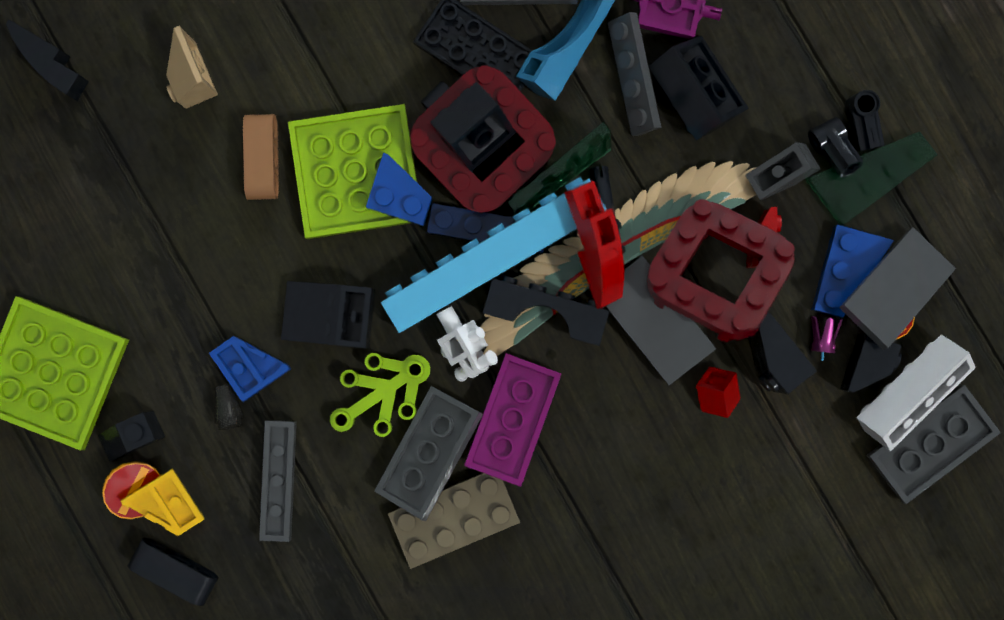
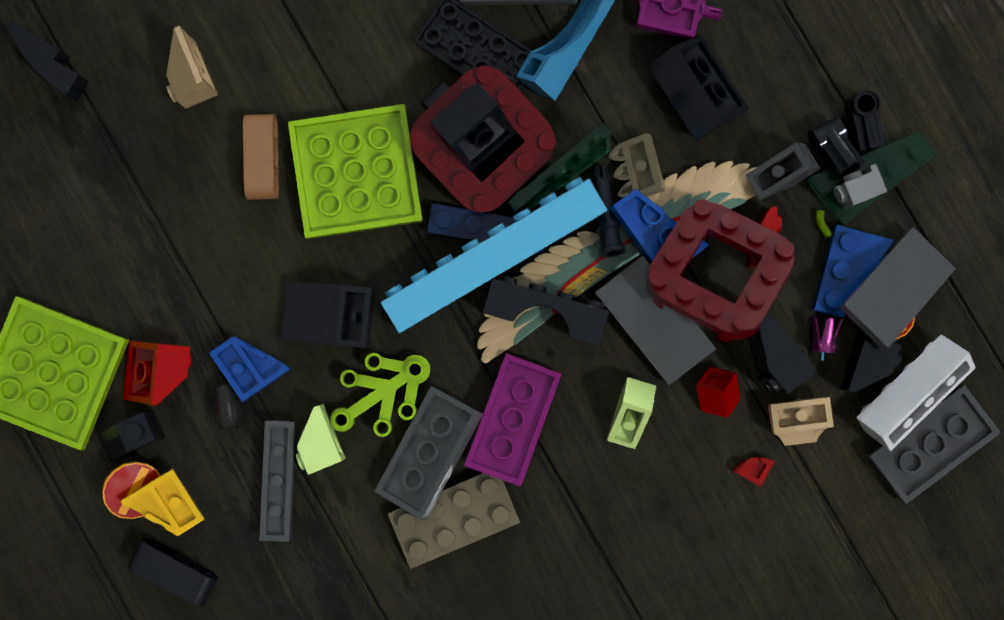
(154, 370): none -> red slope
(318, 443): none -> yellowish green slope
(398, 193): blue wing -> none
(464, 346): white piece -> none
(601, 242): red slope -> none
(632, 413): none -> yellowish green slope
(634, 74): dark grey plate -> none
(640, 166): none -> dark tan plate
(645, 223): none -> blue wing
(754, 469): none -> red tile
(800, 419): none -> tan slope
(819, 218): none -> lime leg
(860, 187): none -> light grey brick

